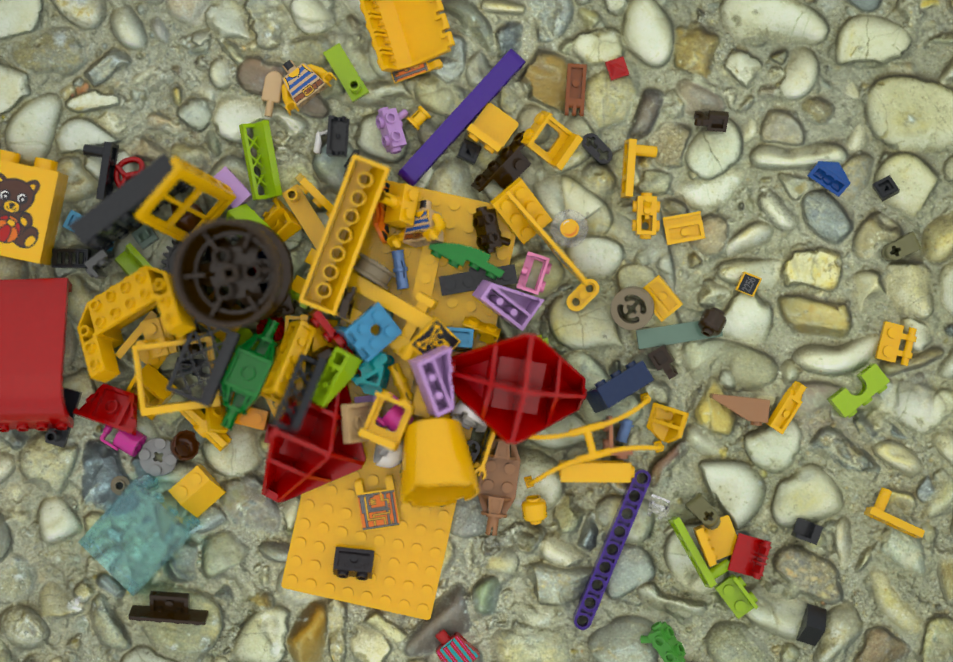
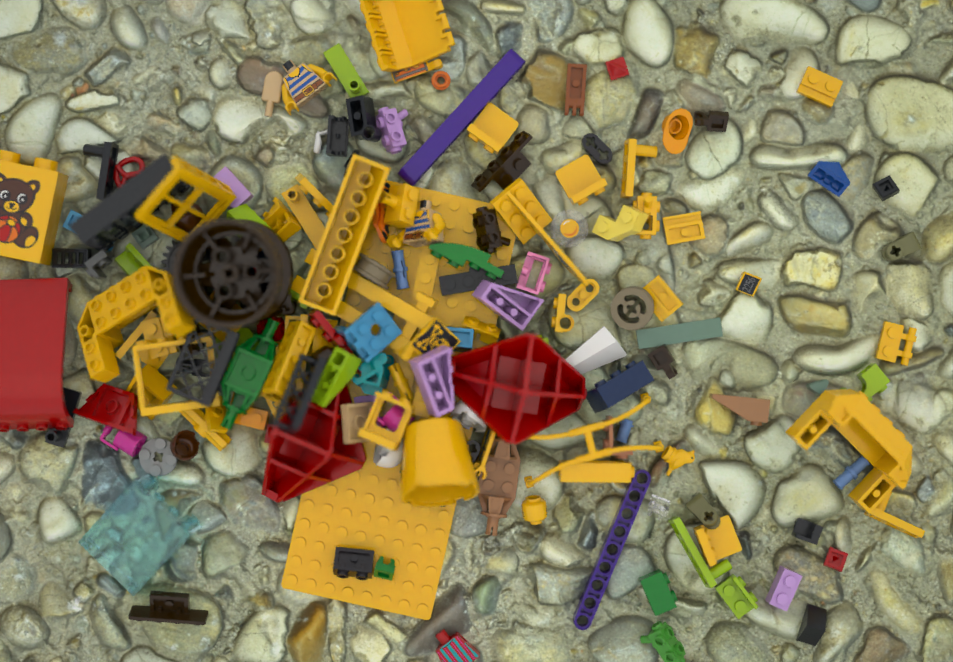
(123, 480): dark tan plate -> none
(197, 491): yellow slope -> none
(264, 160): lime fence -> none
(346, 305): dark brown plate -> none
(362, 118): none -> black hinge
(378, 507): flag -> none
(383, 570): none -> green tile
(418, 117): yellow bush -> none
(440, 74): none -> orange plate
(469, 151): black tile -> none
(559, 304): none -> yellow plate
(562, 147): yellow window -> none
(580, 180): none -> yellow bracket
(596, 352): none -> white wedge
(629, 222): none -> light yellow brick
(658, 592): none -> green piece
(667, 422): yellow slope -> none
(676, 130): none -> light orange piece
(676, 458): none -> yellow animal
(712, 322): dark brown head -> none
(749, 556): red hinge -> none
(783, 588): none -> lavender piece
(787, 407): yellow hinge -> none
(818, 387): none -> sand green slope
(819, 86): none -> yellow plate
(835, 559): none -> red tile
(851, 472): none -> medium blue pin
(868, 433): none -> yellow wedge

